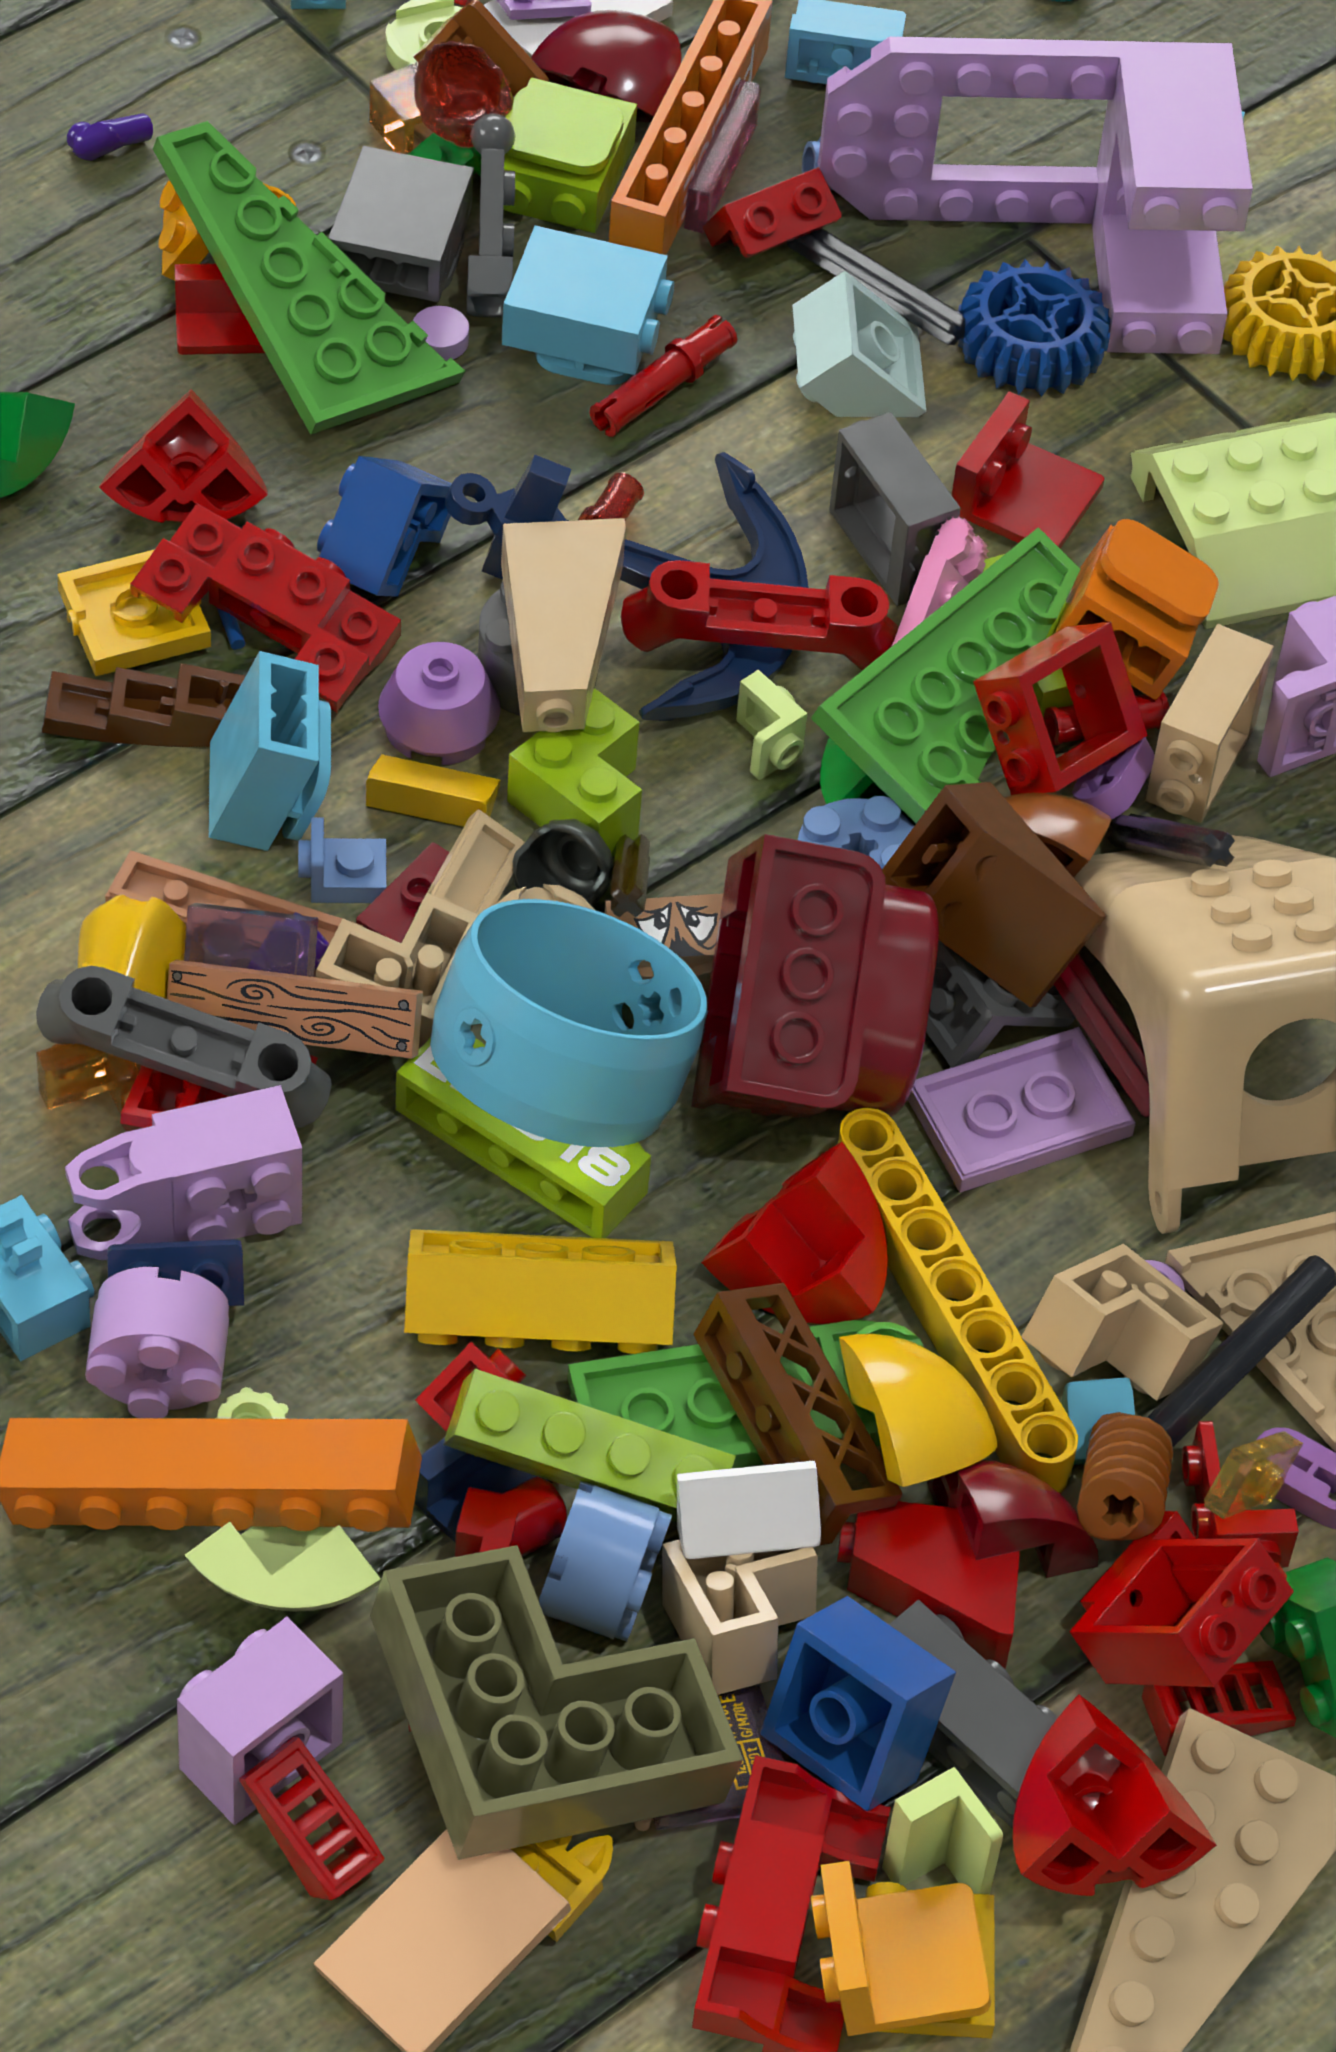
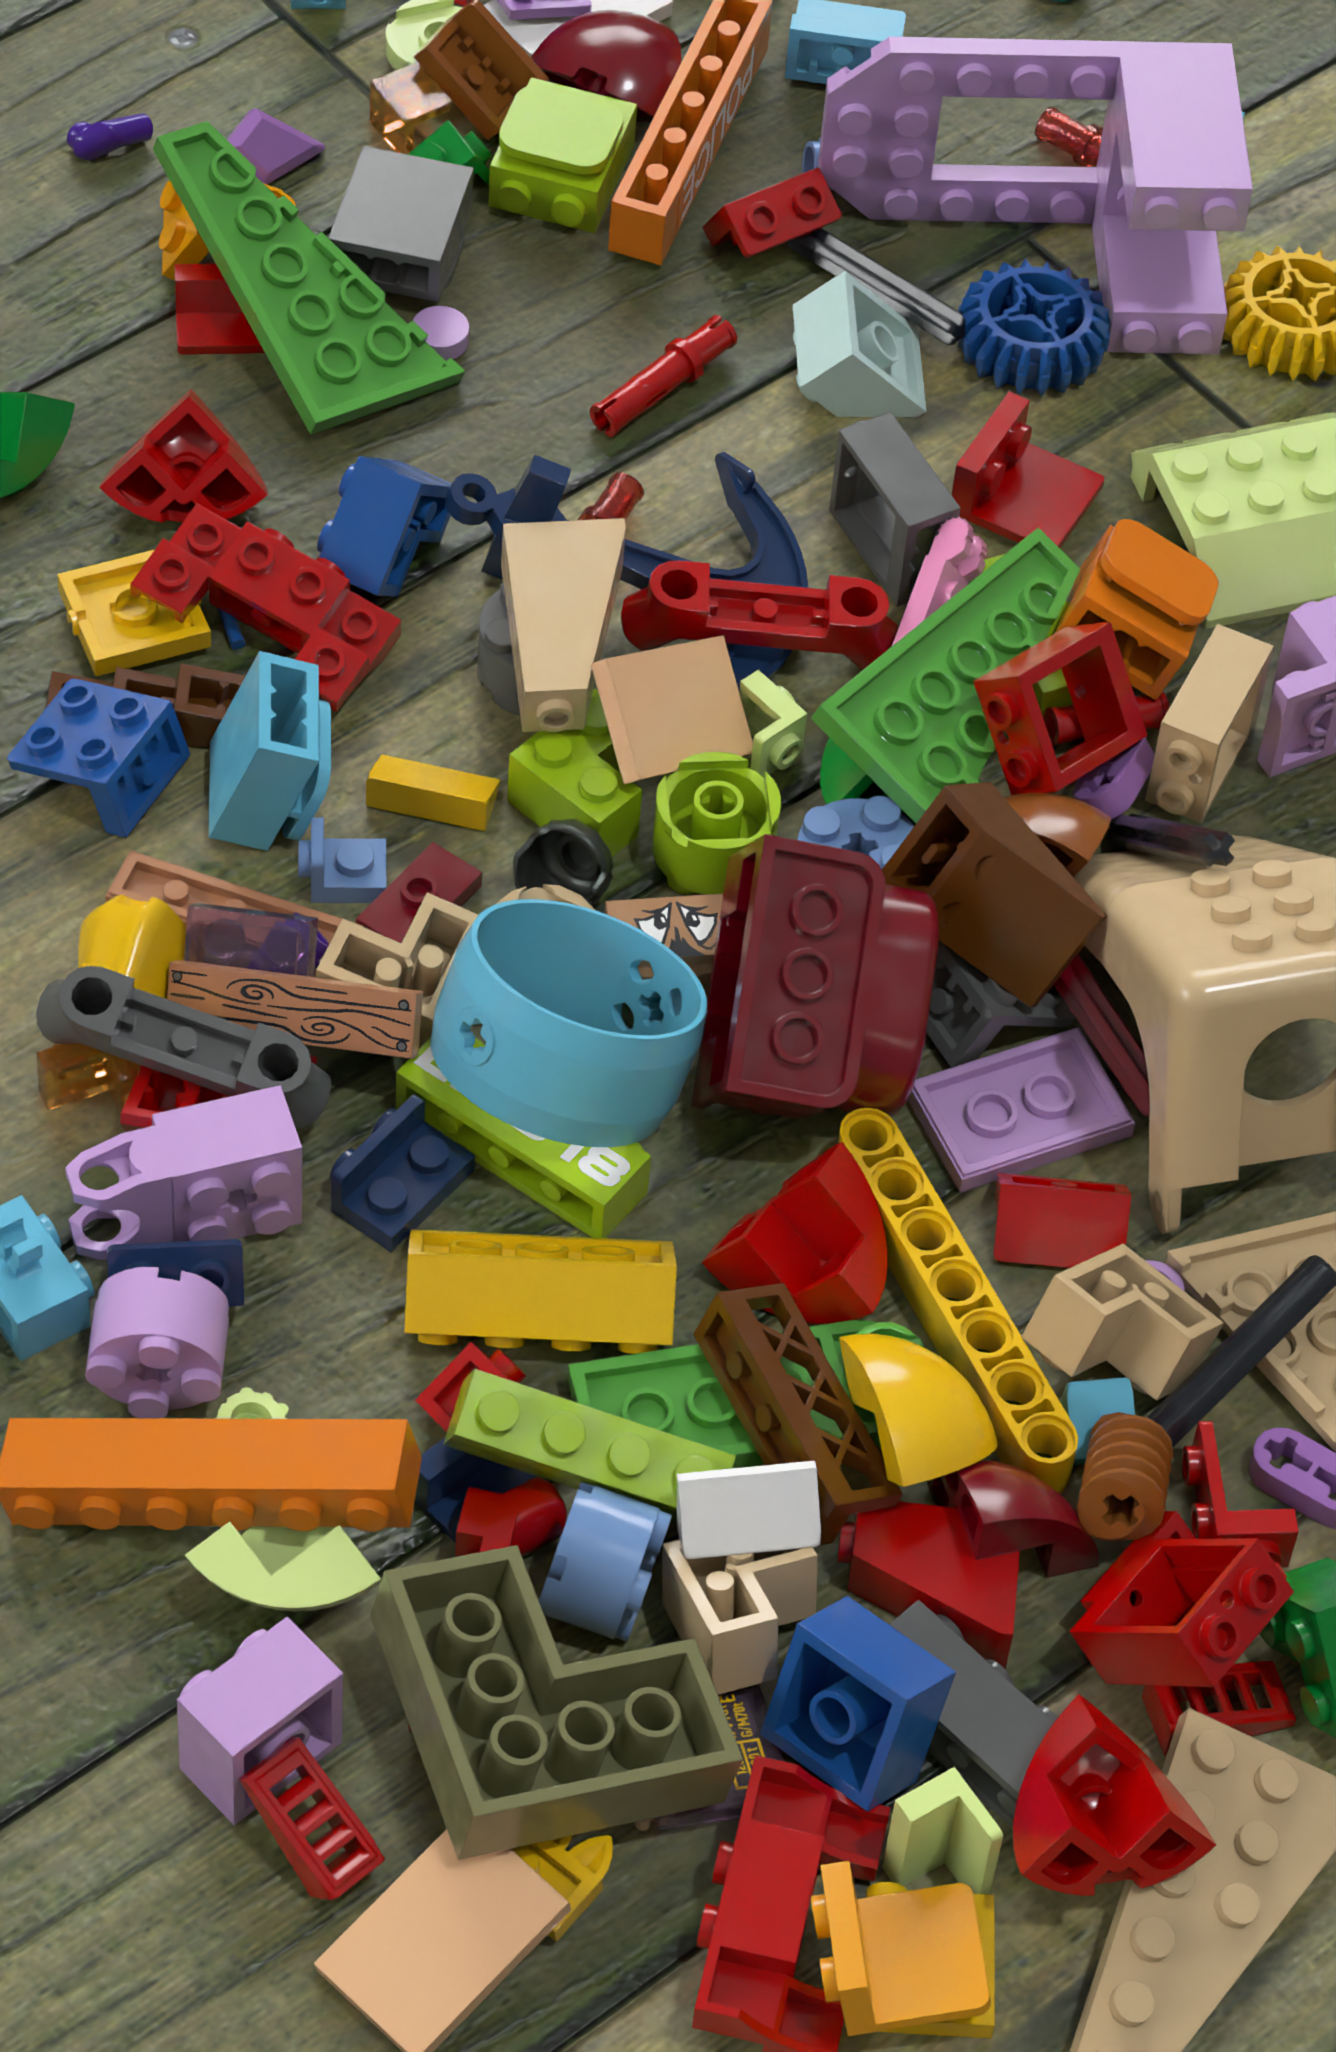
(107, 741): none -> blue bracket
(272, 145): none -> medium lavender piece
(397, 1175): none -> dark blue bracket
(439, 703): medium lavender cone -> none
(456, 88): clear red hair -> none
(477, 865): tan tile -> none
(492, 270): dark grey plate -> none
(586, 305): medium azure brick -> none
(630, 875): dark brown axle -> none
(671, 706): none -> light nougat tile
(709, 815): none -> lime brick
(722, 156): clear pink tile -> none
(1058, 1219): none -> red panel
(1070, 136): none -> clear red pin
(1252, 1474): clear yellow plate -> none

